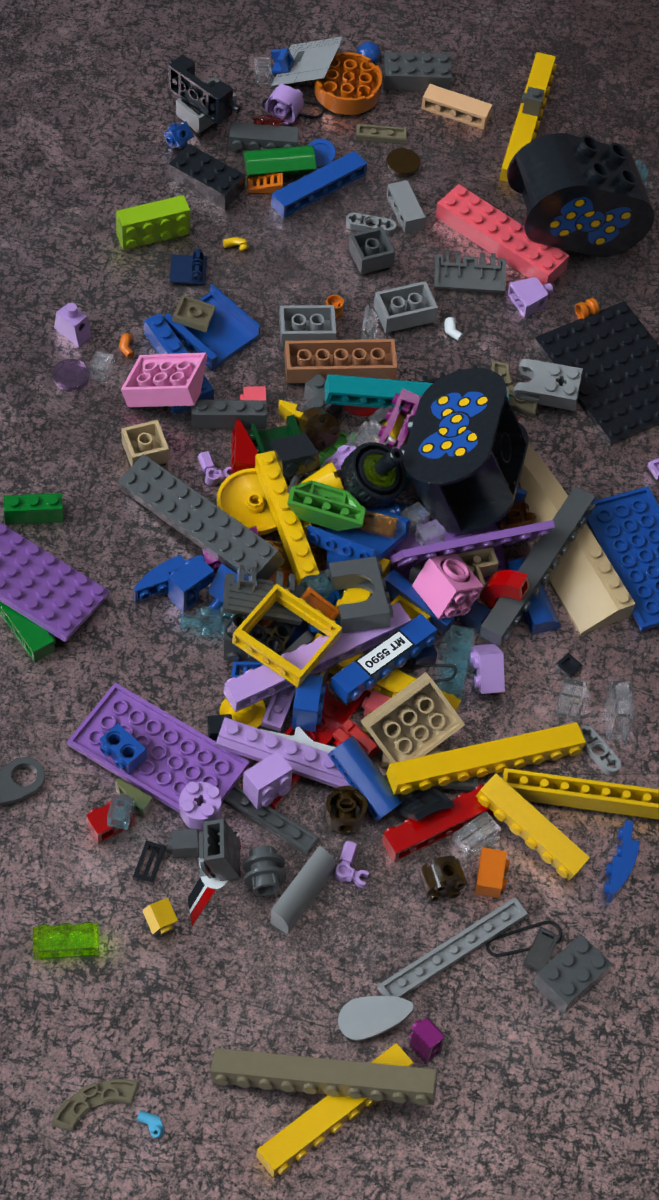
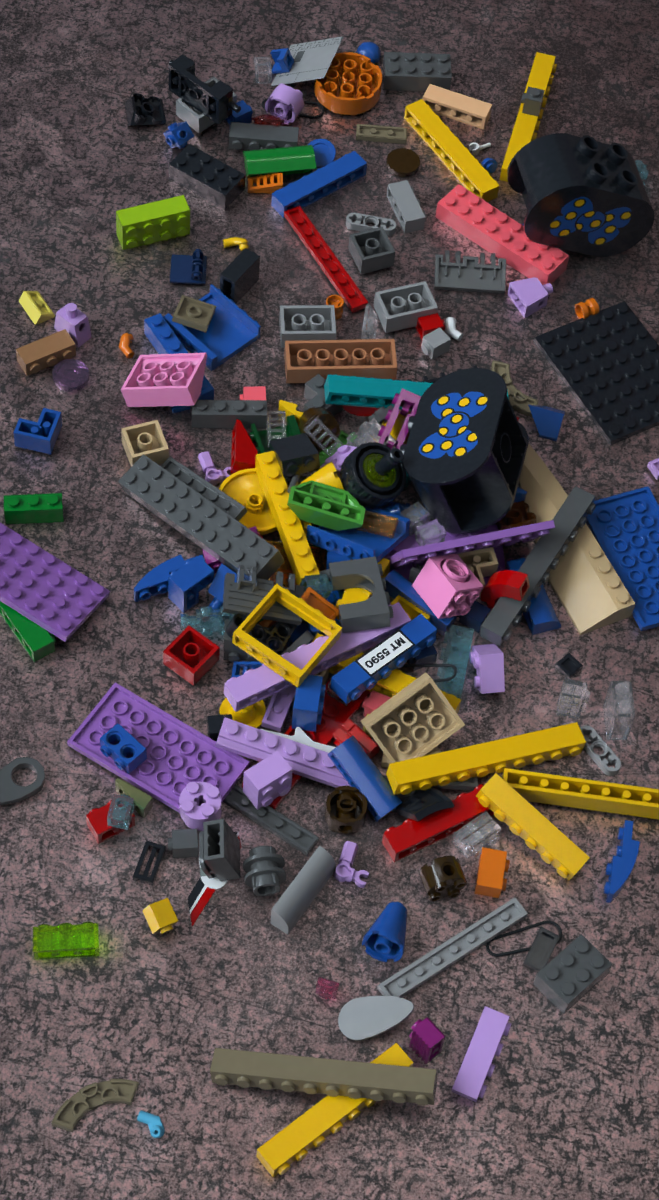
(35, 307): none -> light yellow slope
(39, 435): none -> blue brick
(46, 352): none -> medium nougat brick
(101, 366): clear brick -> none
(144, 110): none -> black slope
(191, 655): none -> red brick
(206, 489): none -> dark grey plate
(240, 275): none -> black brick
(243, 116): none -> blue brick
(275, 415): none -> clear slope
(326, 259): none -> red plate
(326, 988): none -> clear pink plate
(334, 447): none -> clear slope
(387, 934): none -> blue cone
(429, 323): none -> red brick
(435, 343): none -> light grey brick
(451, 150): none -> yellow brick
(475, 147): none -> white hand
(480, 1054): none -> lavender wedge
(489, 164): none -> blue plate
(547, 421): none -> blue slope
(550, 384): light grey brick -> none

